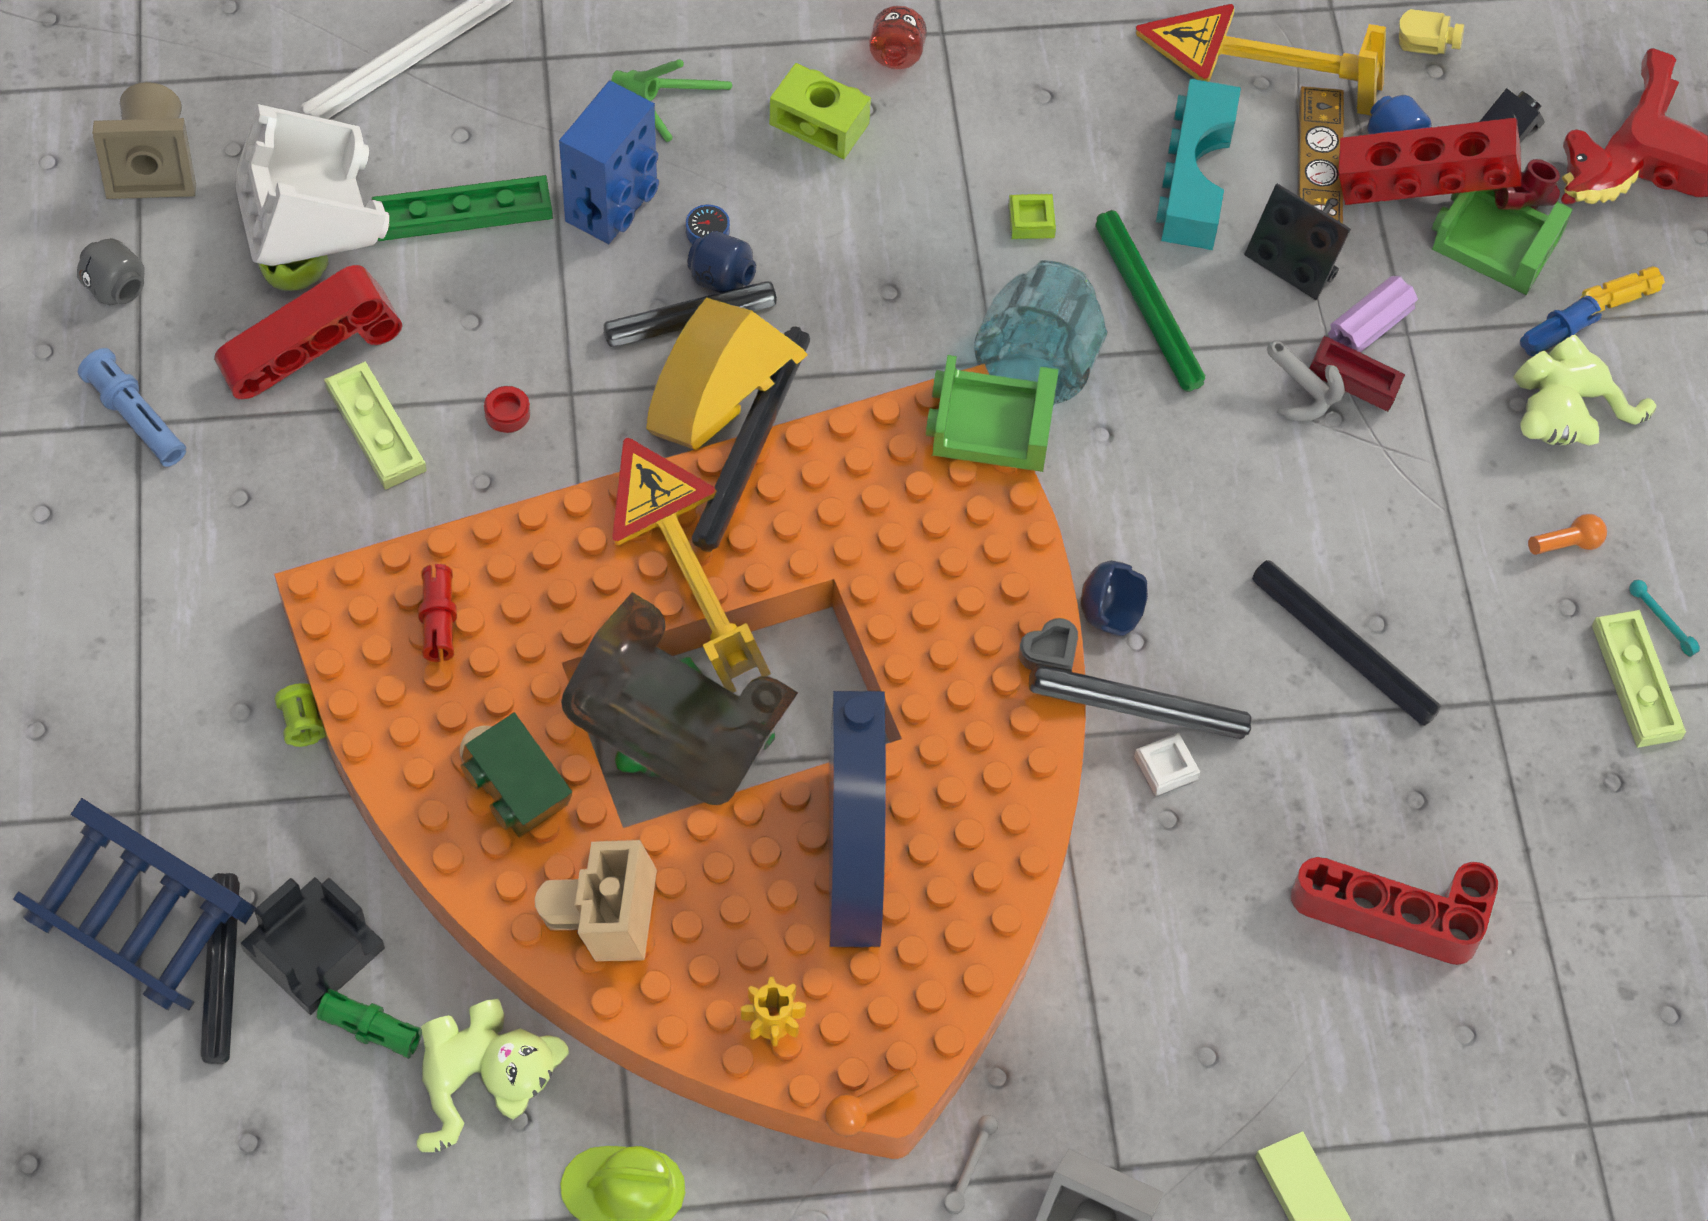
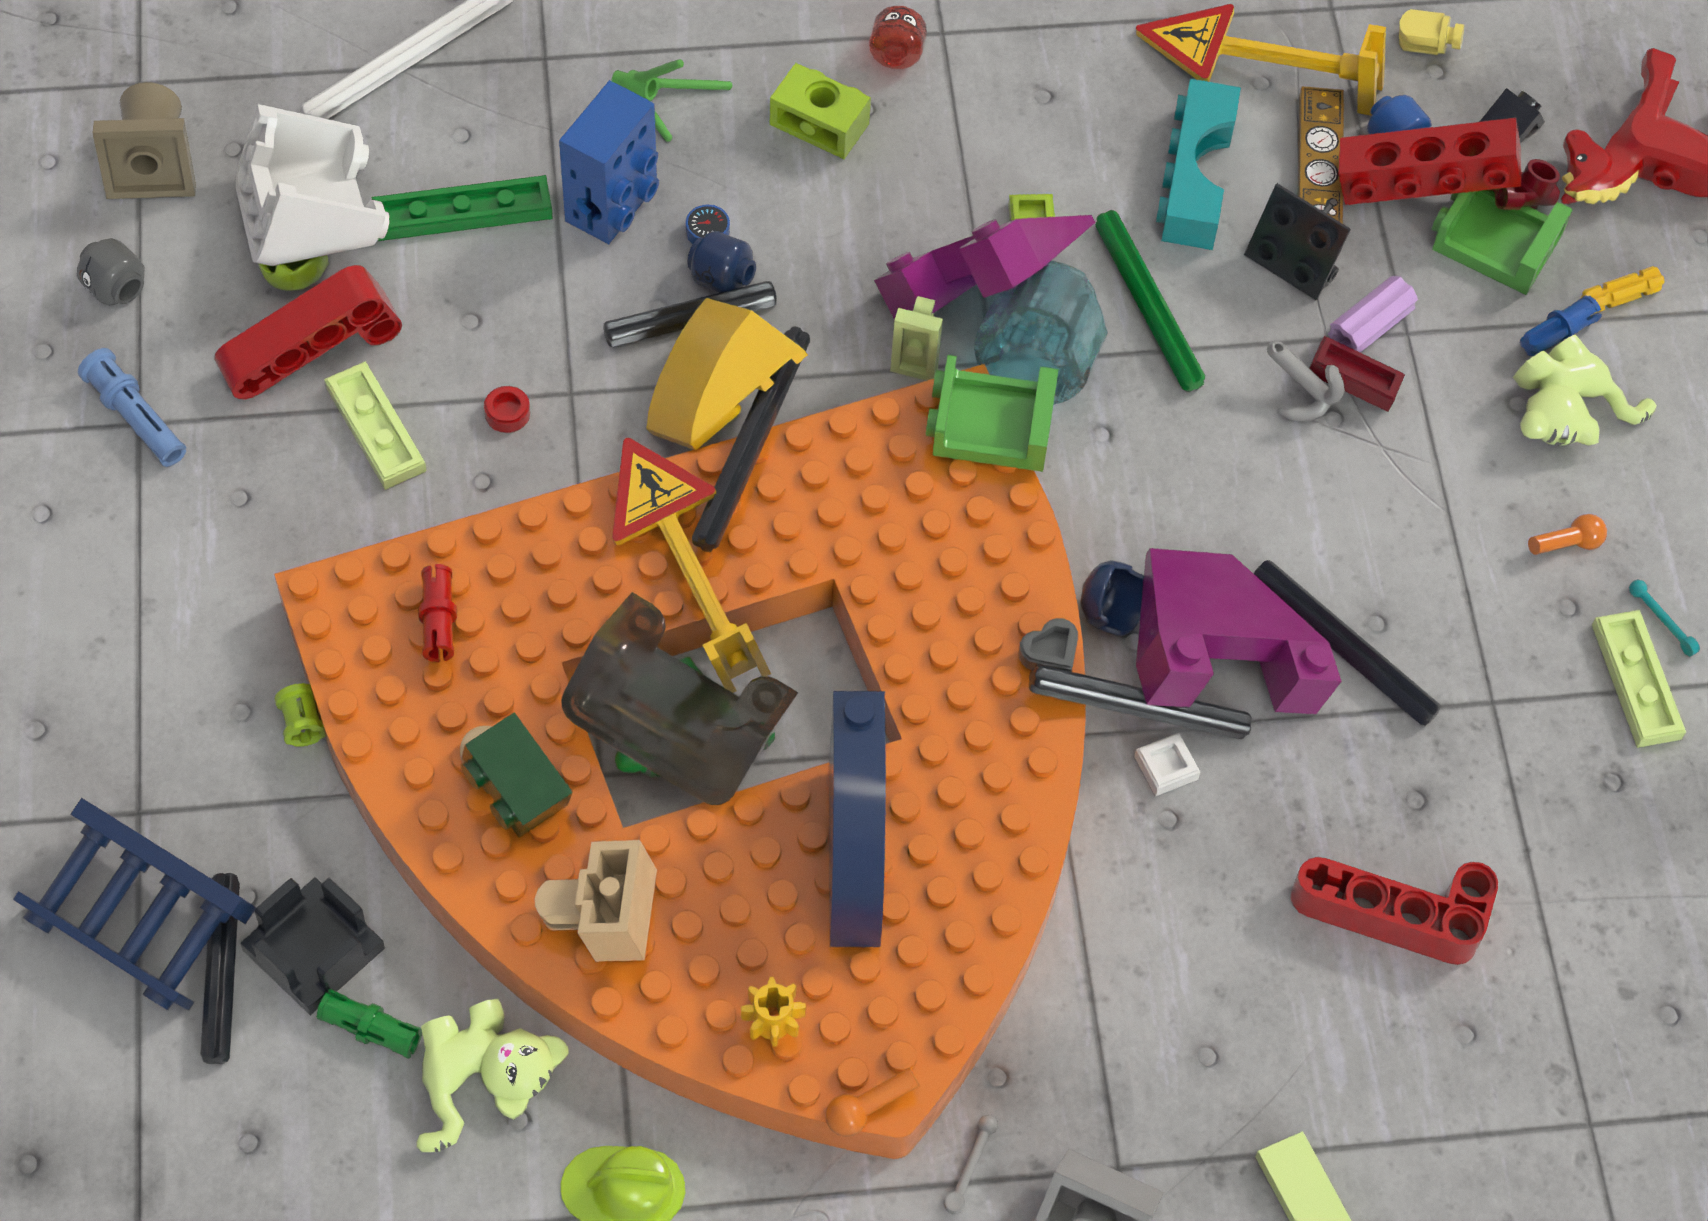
(916, 341): none -> yellowish green plate
(992, 258): none -> magenta wedge
(1218, 609): none -> magenta wedge

